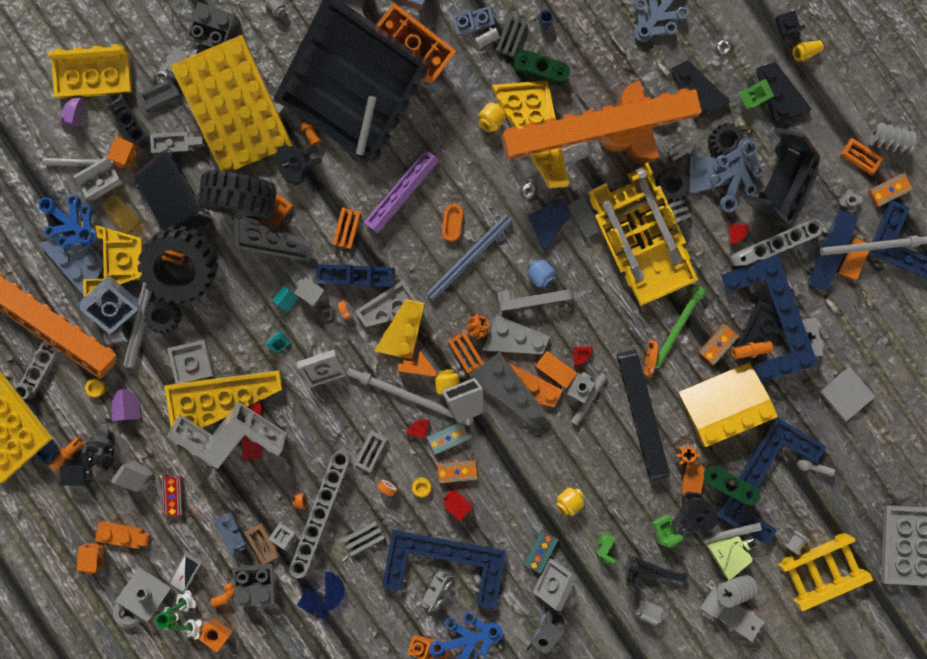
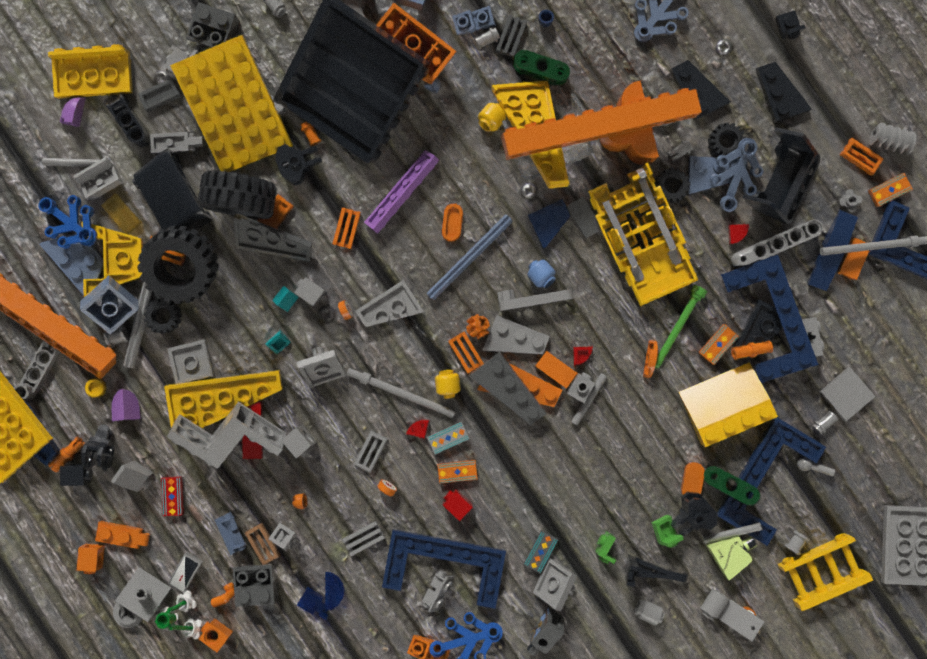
(122, 153): orange brick -> none
(299, 442): none -> light grey brick
(318, 522): light grey beam -> none
(355, 275): dark blue slope -> none
(366, 125): light grey bar -> none
(403, 331): yellow wing -> none
(421, 487): yellow tile -> none
(424, 366): orange slope -> none
(465, 401): light grey torso -> none
(570, 501): yellow head -> none
(643, 415): black beam -> none
(682, 210): light grey tile -> none
(683, 460): orange gear -> none
(737, 590): light grey piece -> none
(756, 94): bright green bracket -> none
(806, 50): yellow cone -> none
(824, 423): none -> light grey pin

